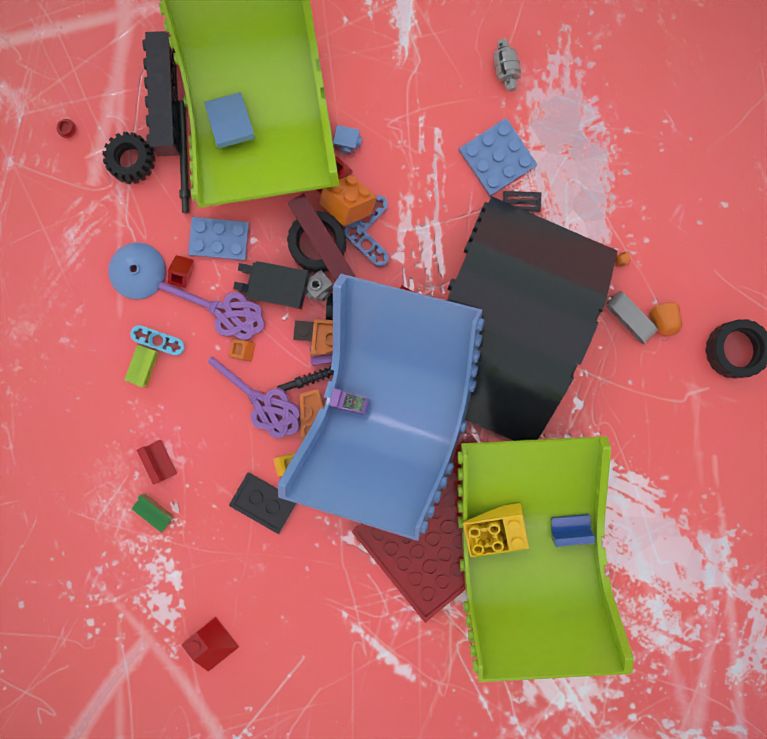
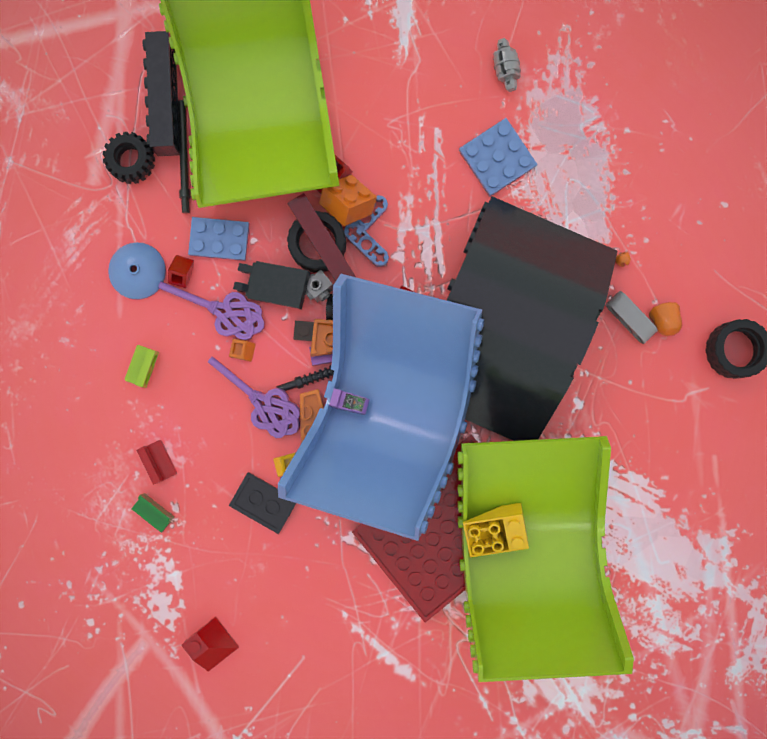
(66, 128): red plate -> none
(173, 340): medium azure beam -> none
(229, 120): medium blue tile -> none
(347, 139): medium blue brick -> none
(524, 194): black tile -> none
(572, 530): blue panel -> none

